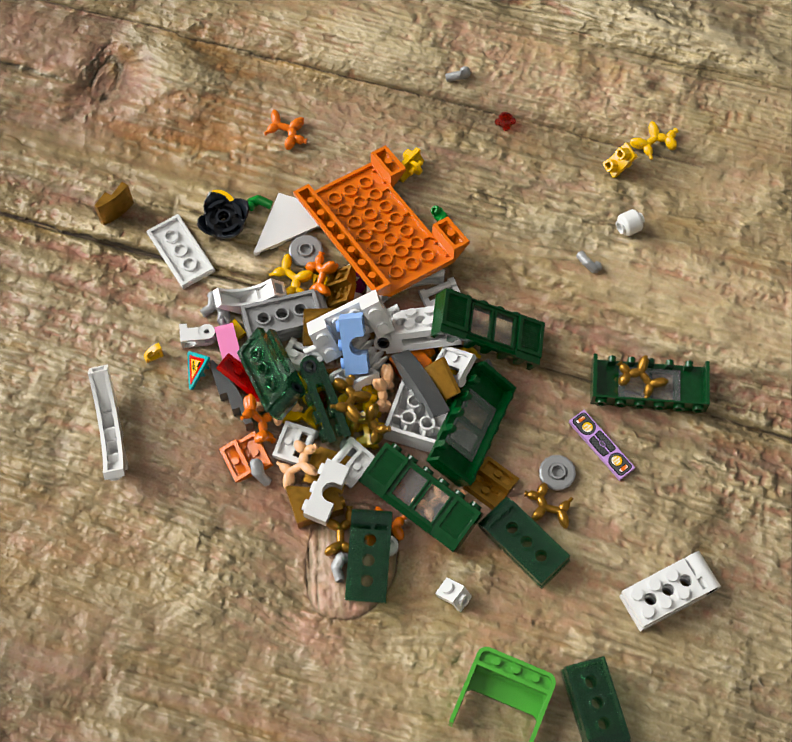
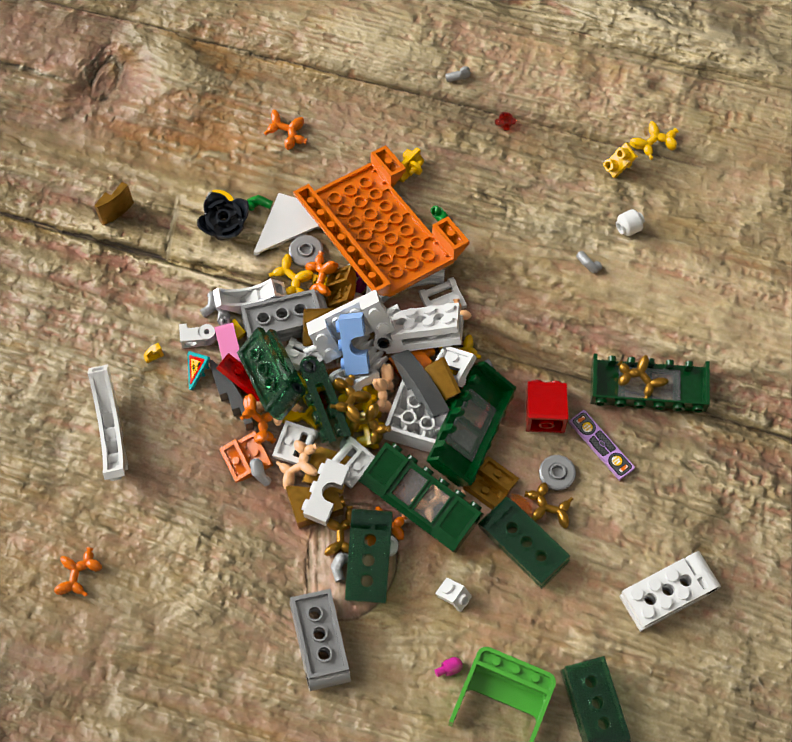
(75, 568): none -> orange piece
(180, 251): white tile -> none
(320, 672): none -> light grey hinge
(449, 667): none -> dark pink cylinder
(488, 327): dark green window -> none
(522, 503): none -> clear orange tile
(546, 406): none -> red slope

